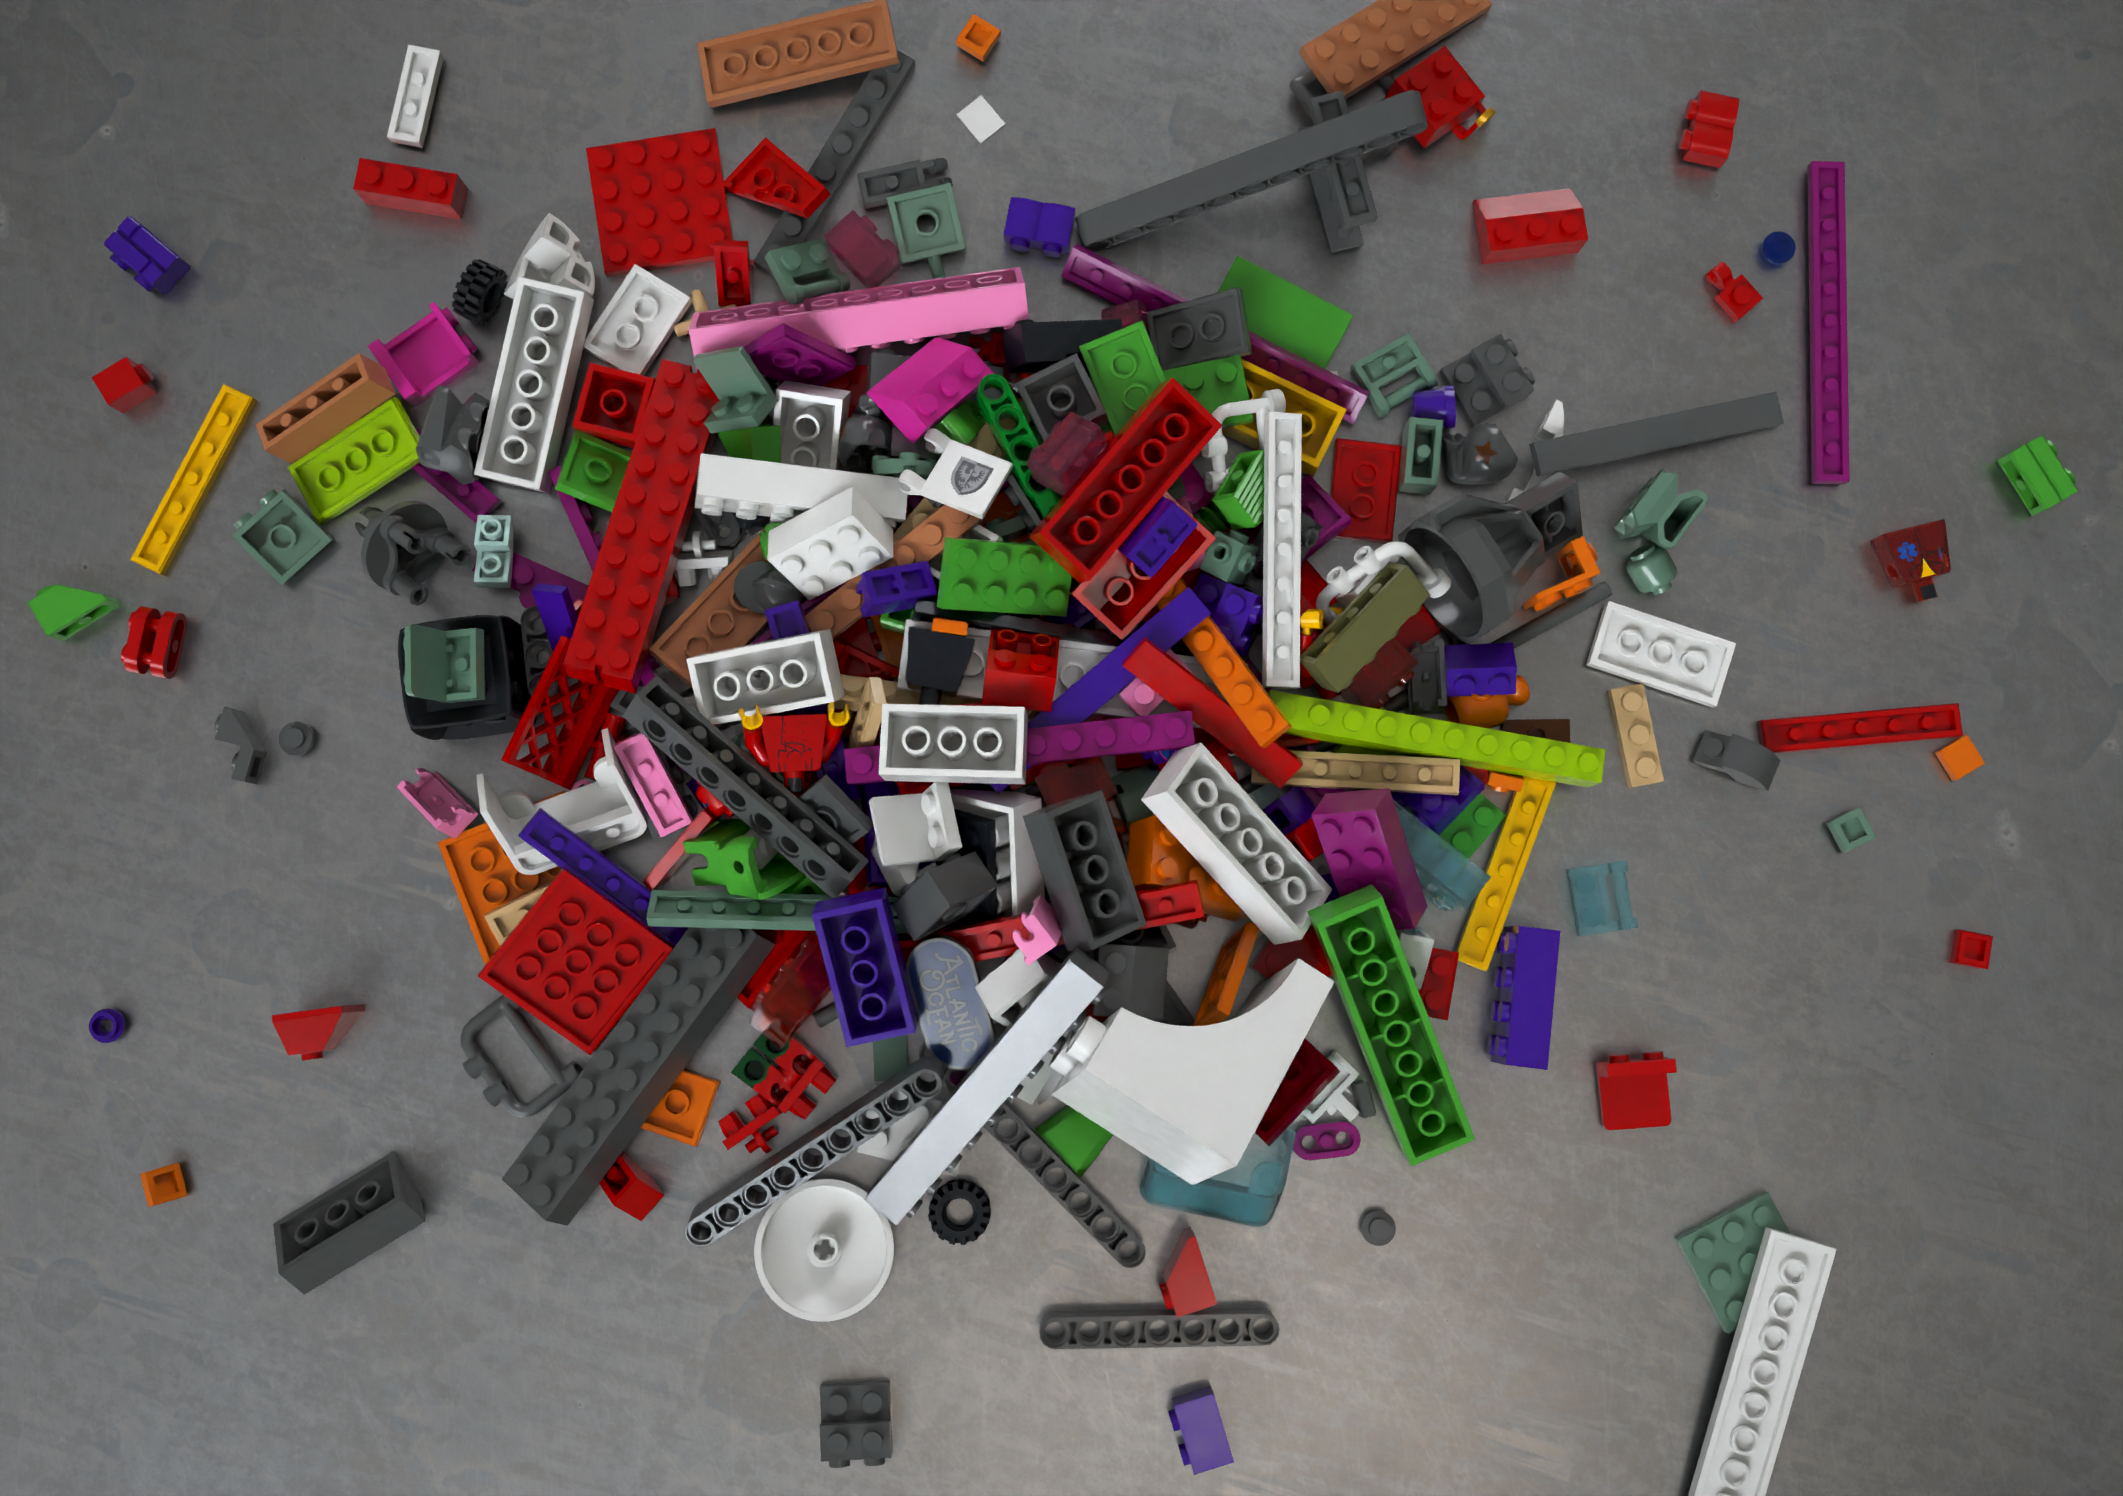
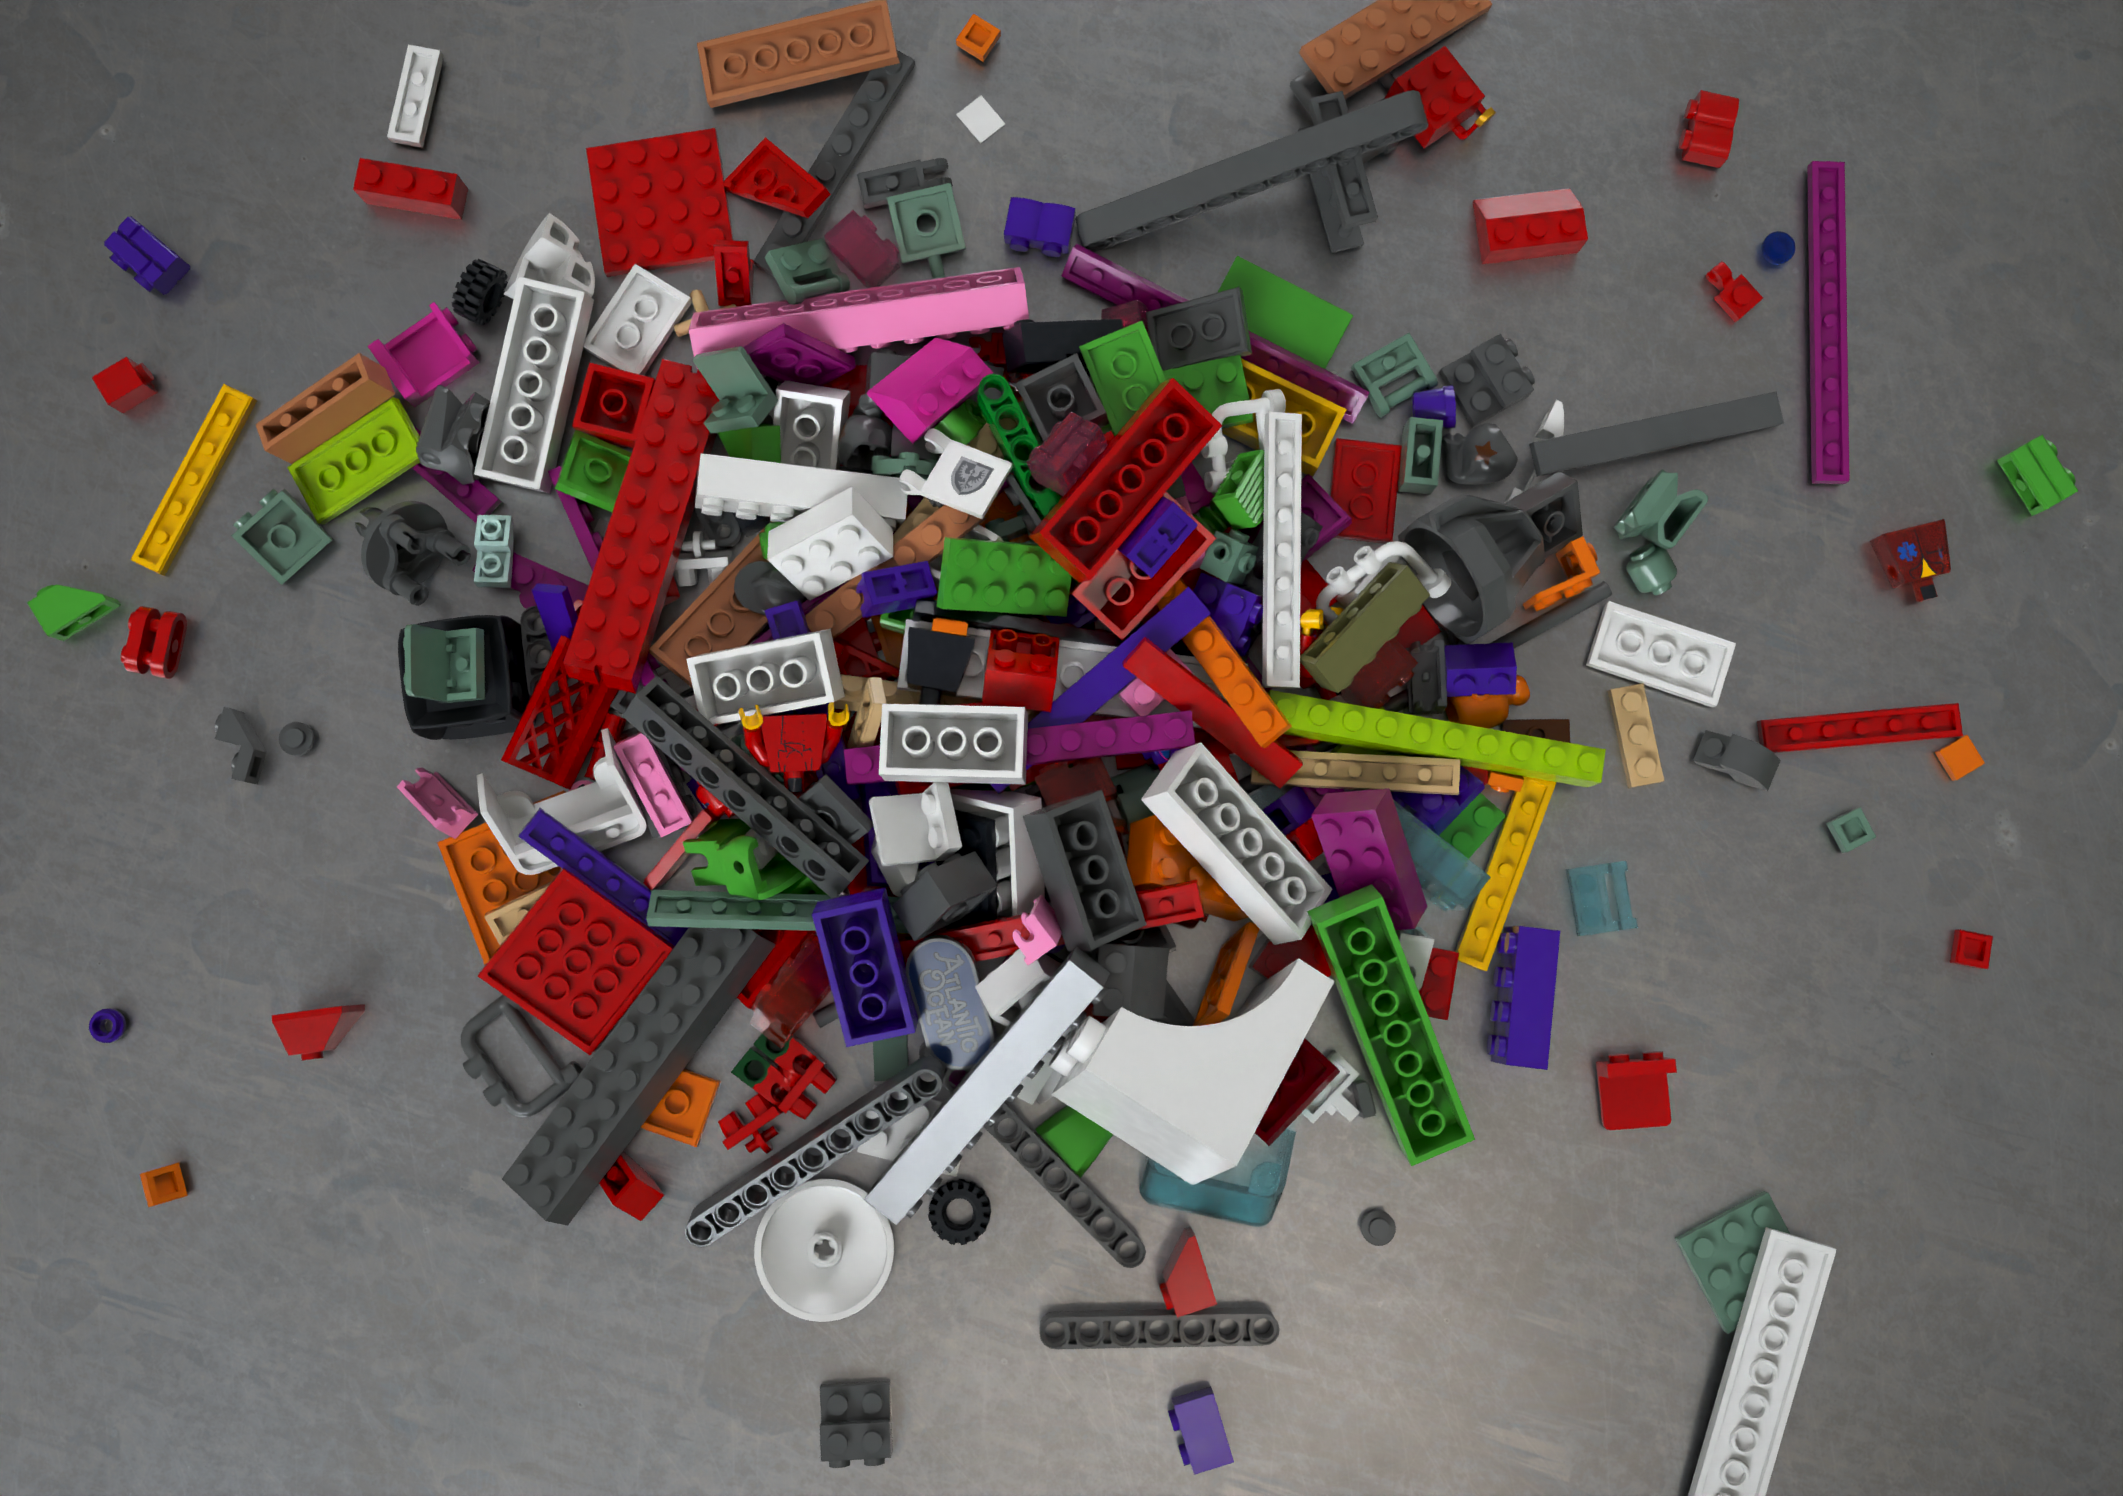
(347, 1224): dark grey slope -> none
(1325, 1140): magenta plate -> none

